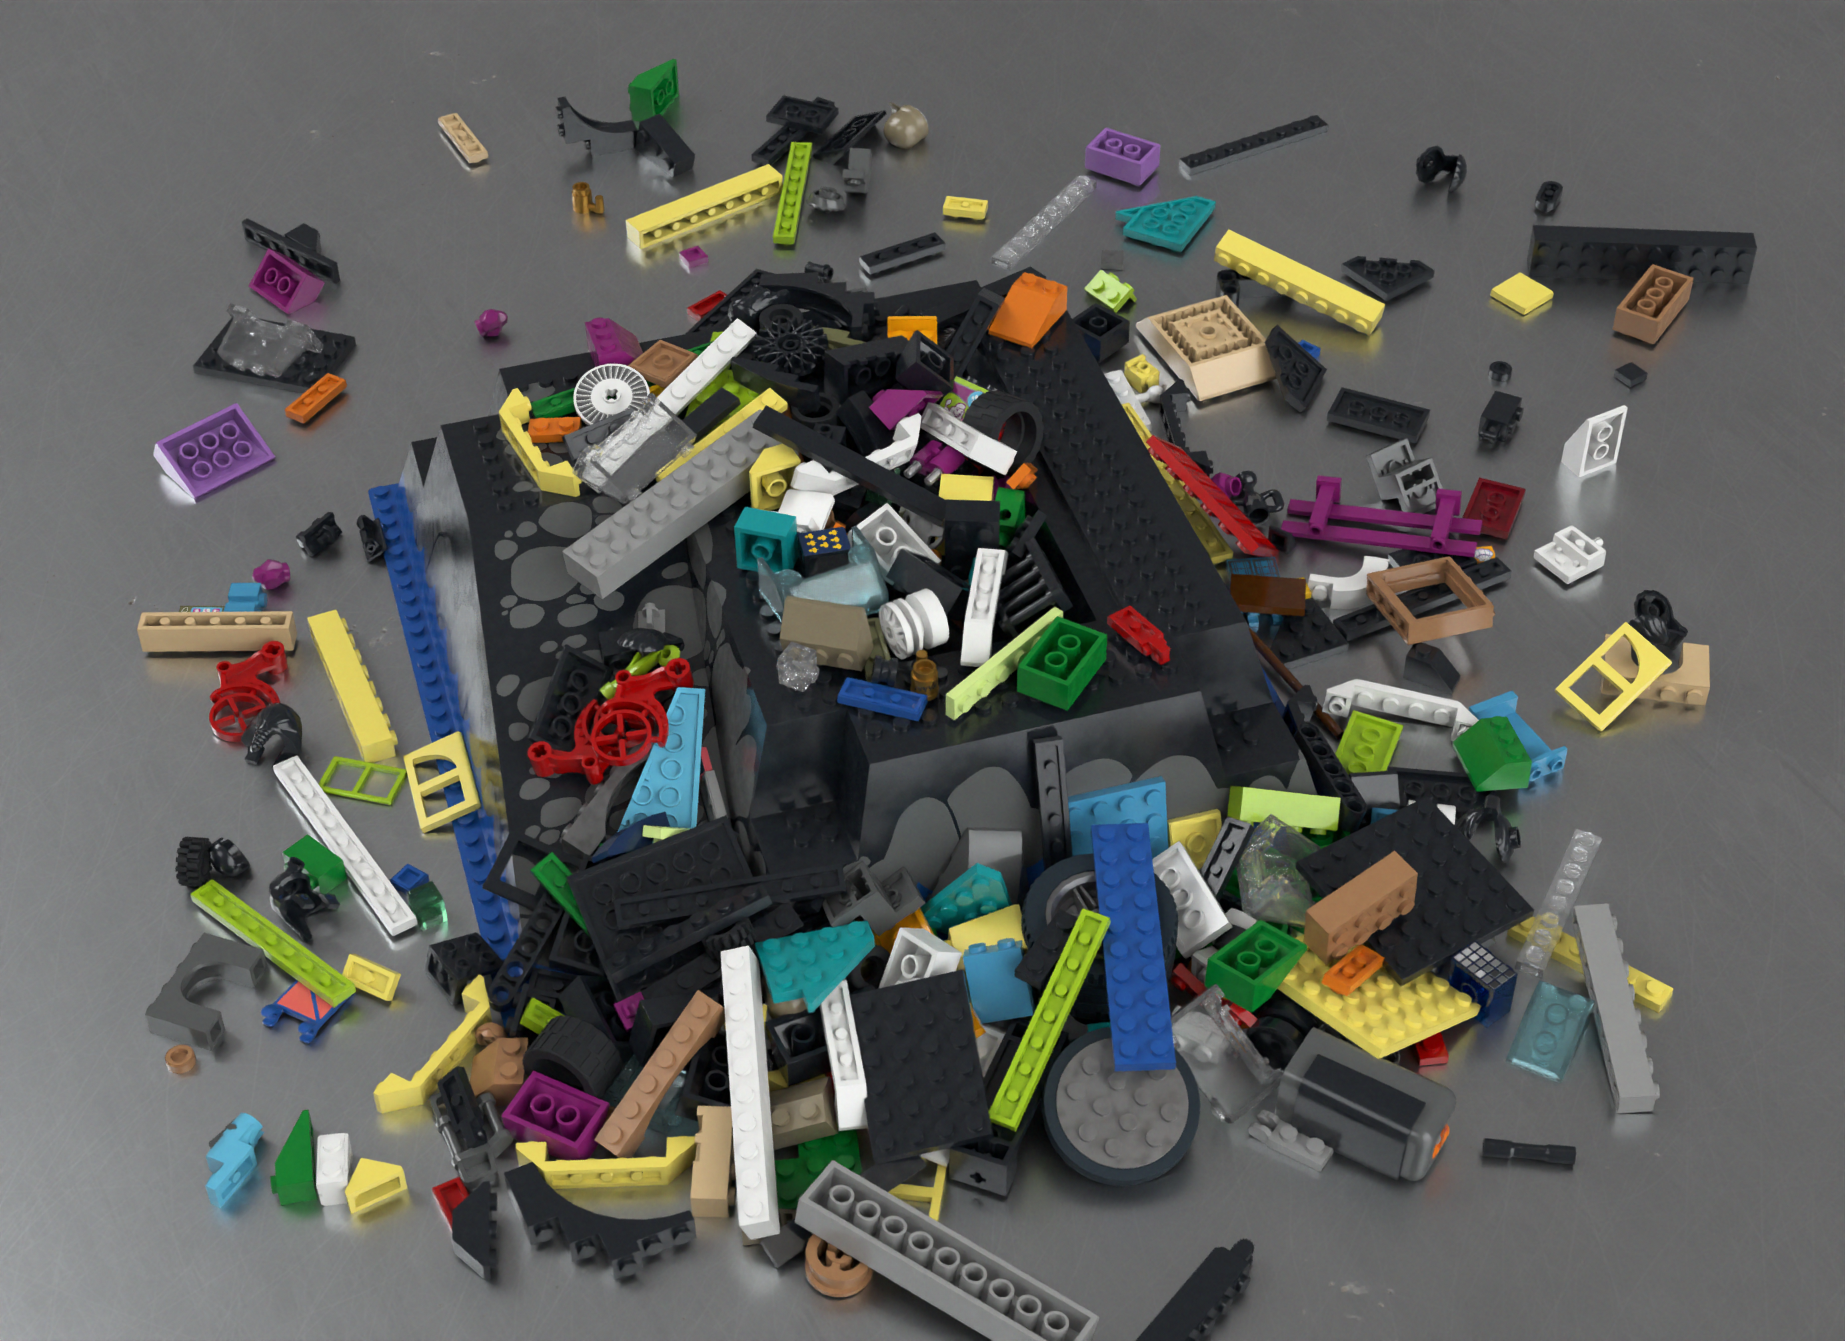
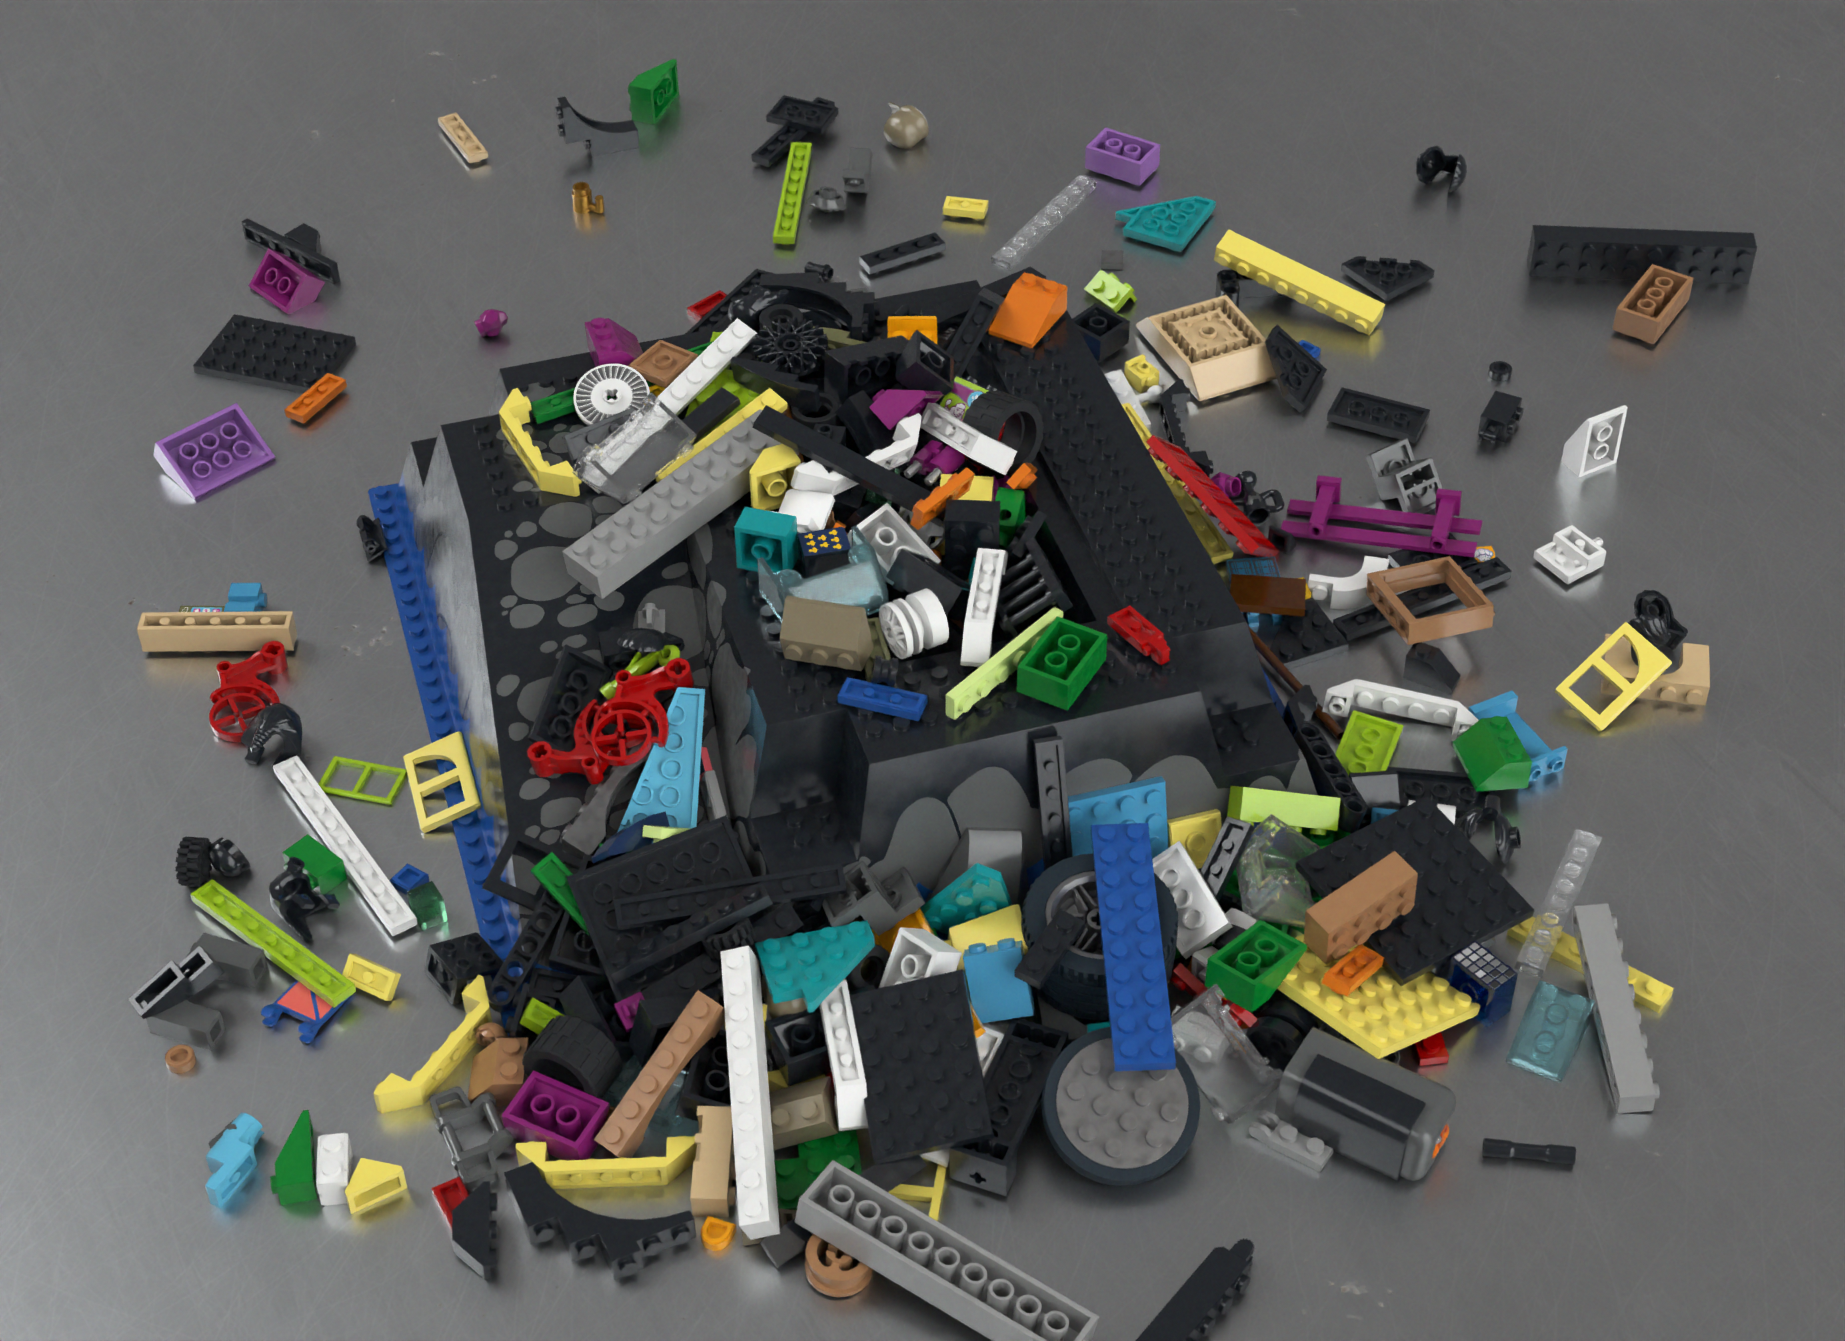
(176, 983): none -> black slope
(264, 345): clear windscreen -> none
(271, 574): magenta rock -> none
(319, 534): black hips -> none
(351, 686): light yellow brick -> none
(463, 1107): black hinge -> none
(552, 429): orange plate -> none
(663, 146): black wedge -> none
(693, 257): magenta tile -> none
(704, 206): light yellow brick -> none
(717, 1233): none -> light orange tile
(797, 666): clear brick -> none
(847, 137): black slope -> none
(924, 676): pearl gold piece -> none
(932, 506): none -> orange plate
(1048, 1019): lime plate -> none
(1253, 145): black plate -> none
(1495, 505): dark red plate -> none
(1521, 293): light yellow tile -> none
(1548, 196): black plate -> none
(1630, 374): black tile -> none

